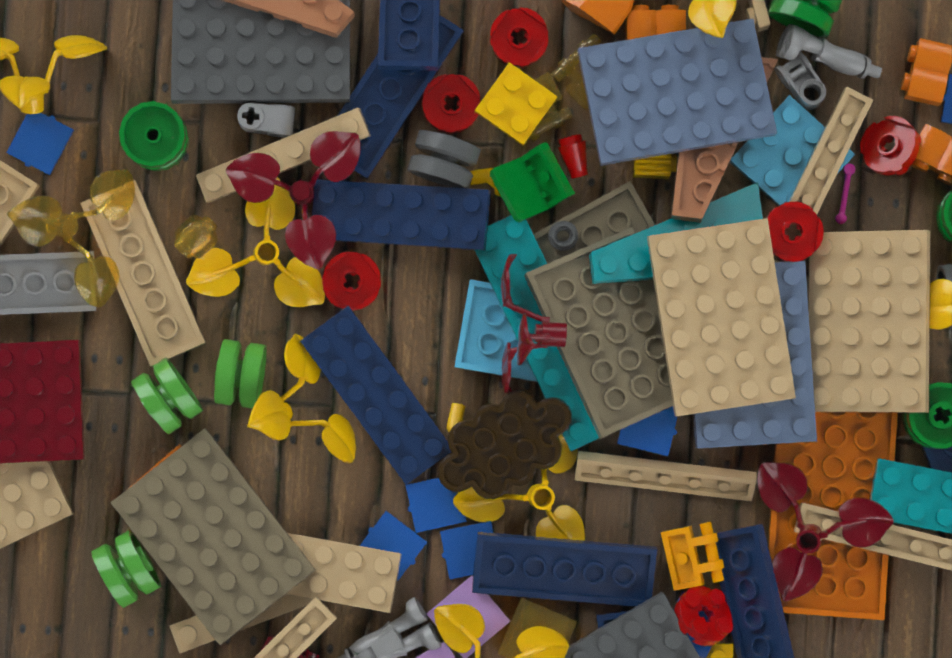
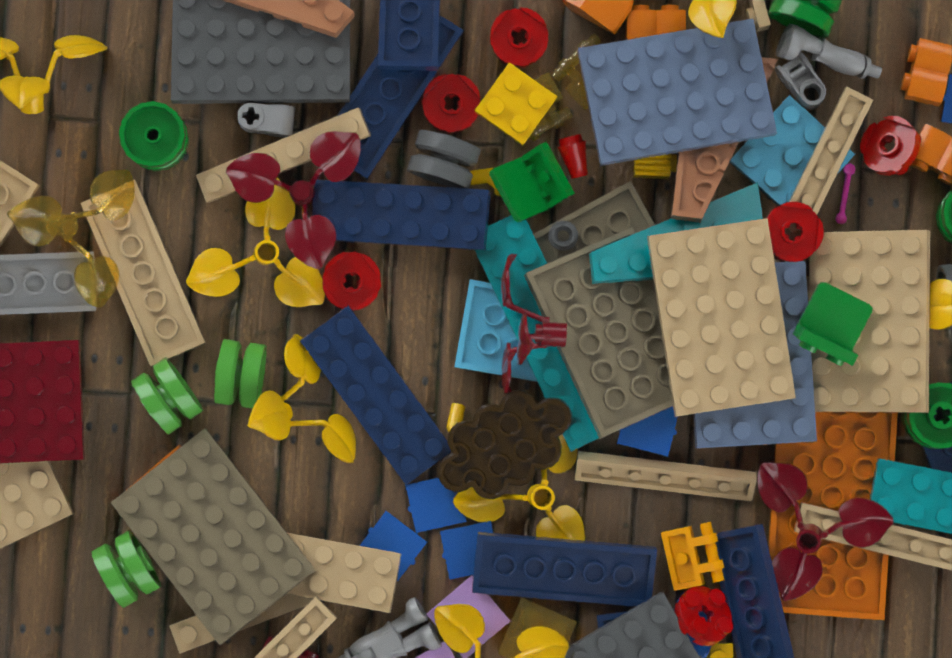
(40, 142): blue piece -> none
(196, 236): clear yellow head -> none
(833, 323): none -> green bracket

